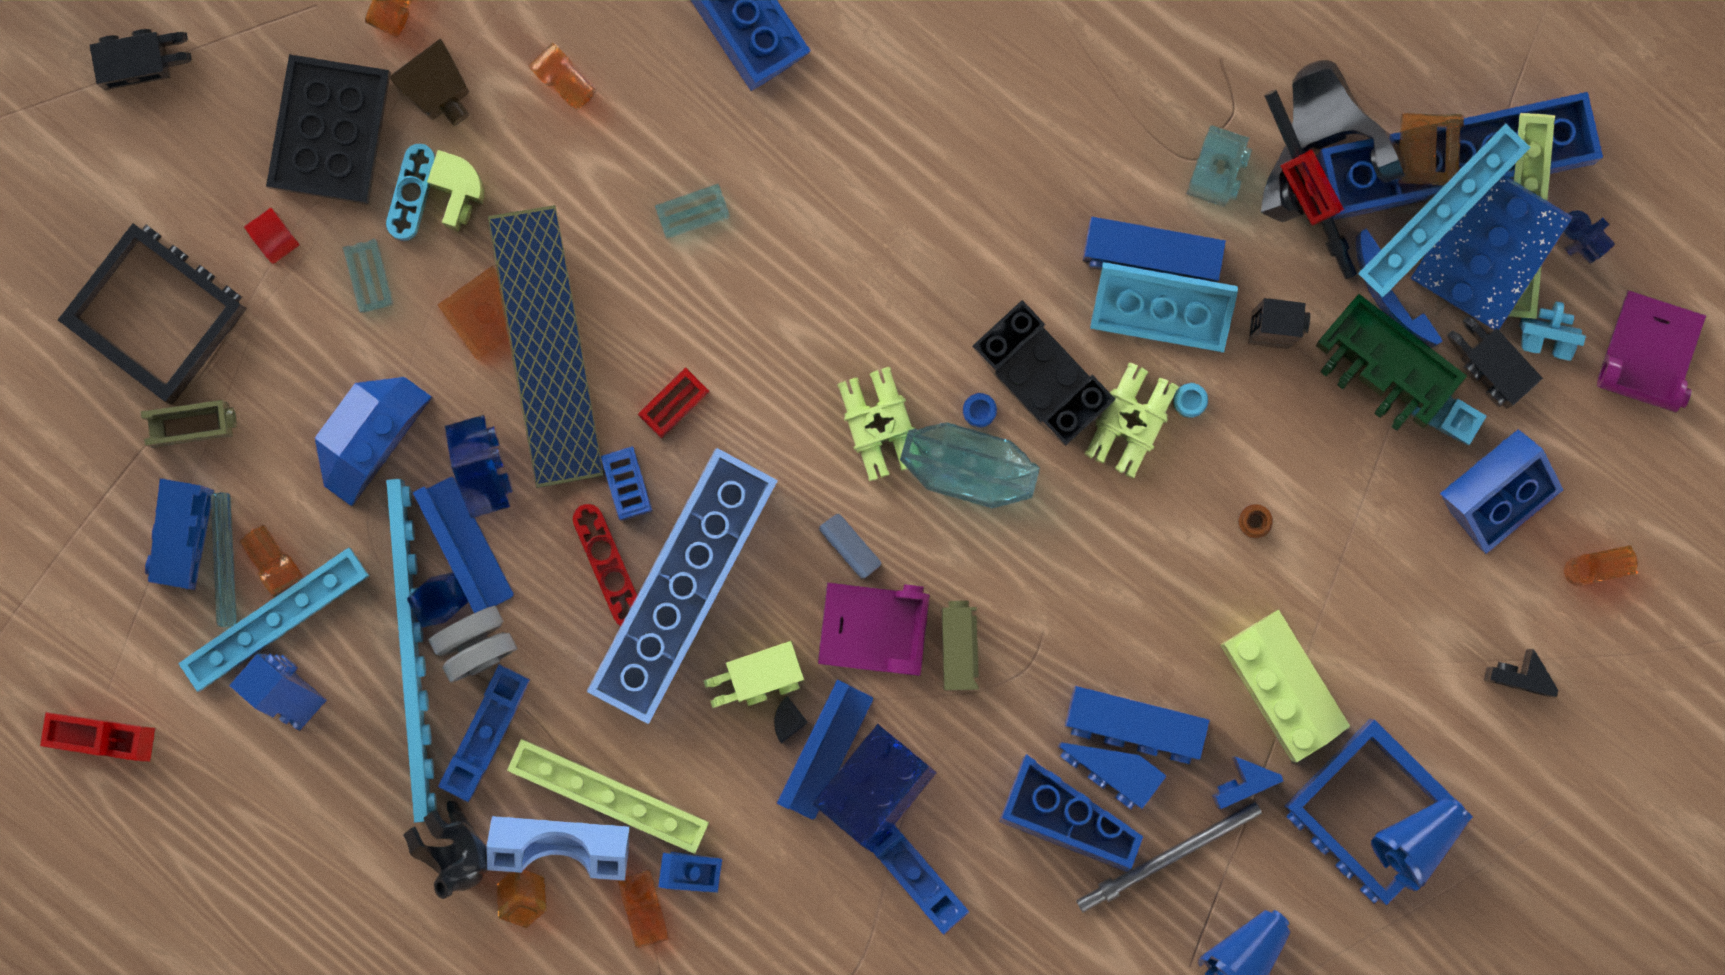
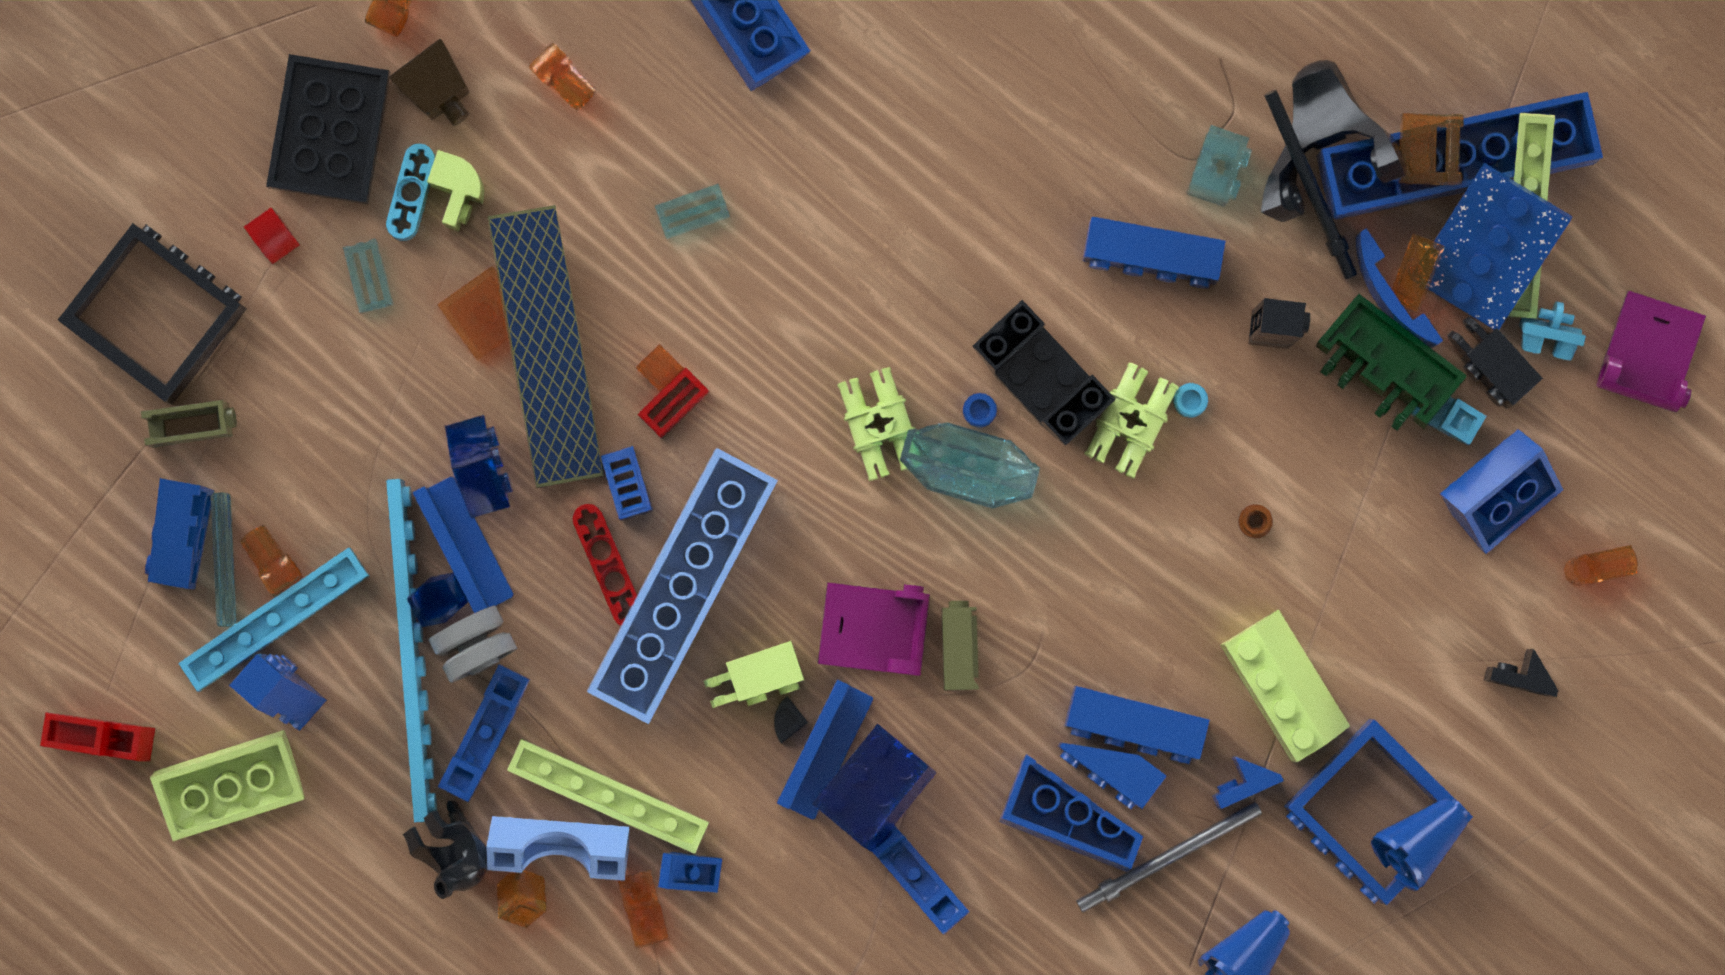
(136, 58): black hinge -> none
(228, 785): none -> yellowish green slope
(366, 432): blue wedge -> none
(659, 368): none -> clear orange plate
(850, 546): sand blue slope -> none
(1163, 307): medium azure plate -> none
(1316, 184): red tile -> none
(1417, 271): none -> clear orange slope
(1444, 210): medium azure plate -> none
(1588, 238): clear blue hips -> none

